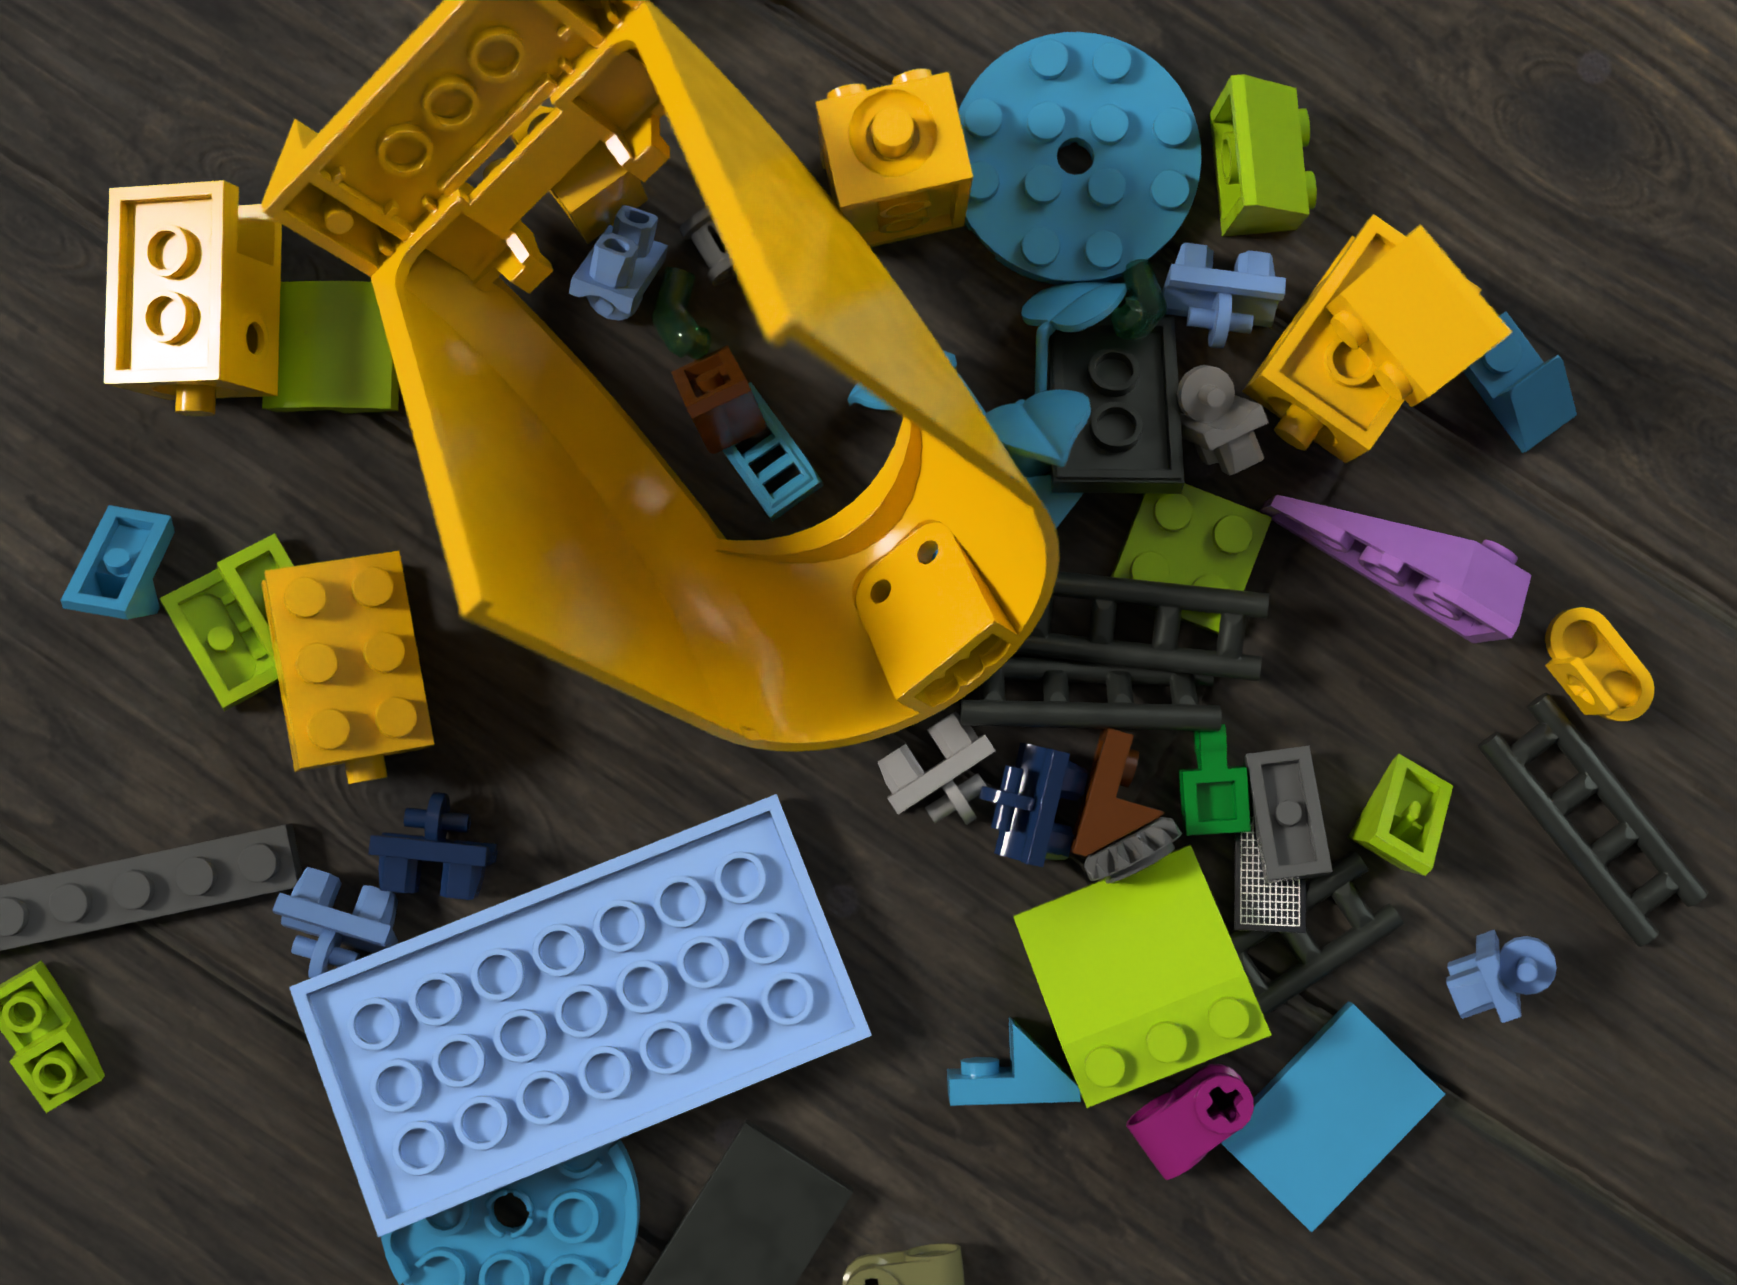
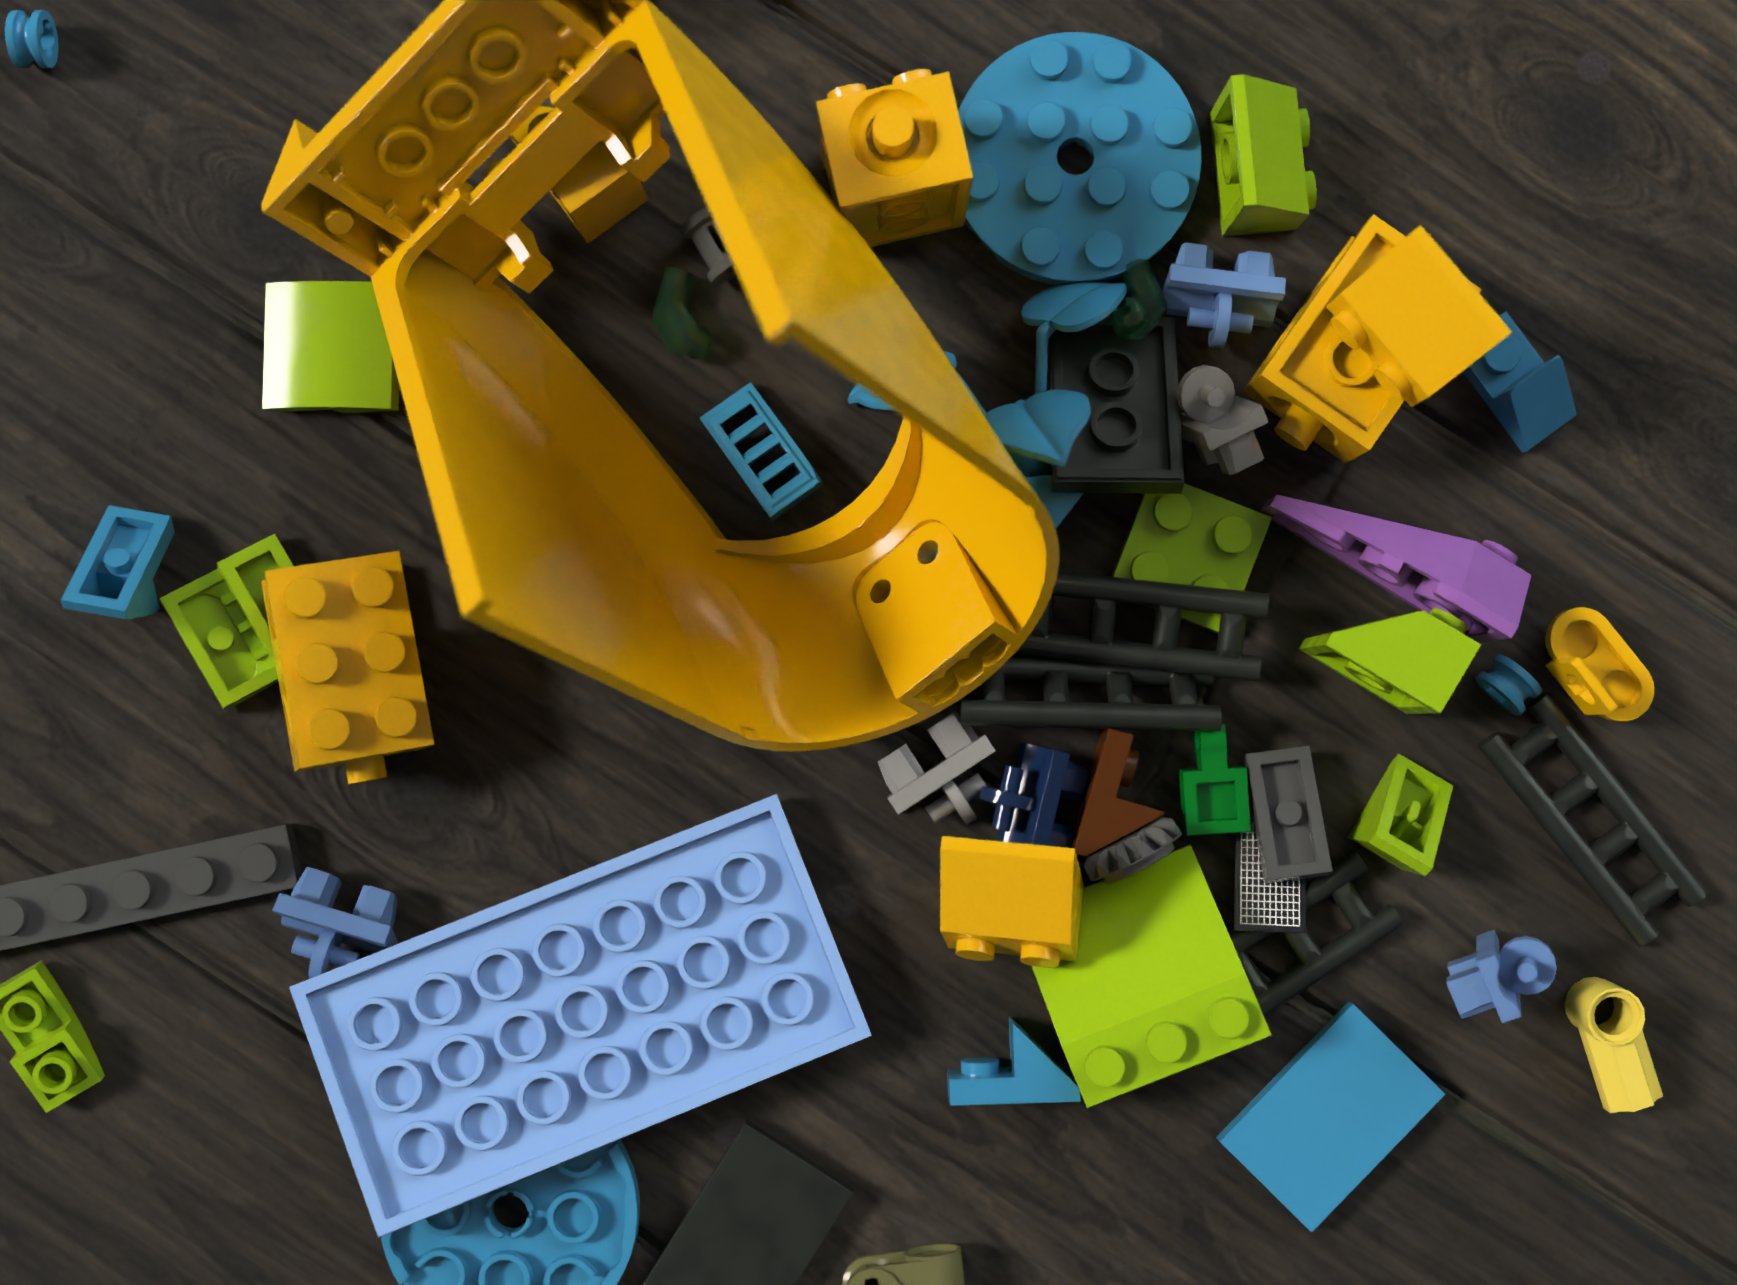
(31, 39): none -> dark azure bush
(192, 295): yellow torso -> none
(403, 853): dark blue hips -> none
(620, 265): medium blue hips -> none
(719, 400): reddish brown slope -> none
(1010, 900): none -> yellow slope
(1186, 1124): magenta piece -> none
(1400, 659): none -> lime slope
(1508, 684): none -> dark azure bush
(1616, 1047): none -> light yellow piece

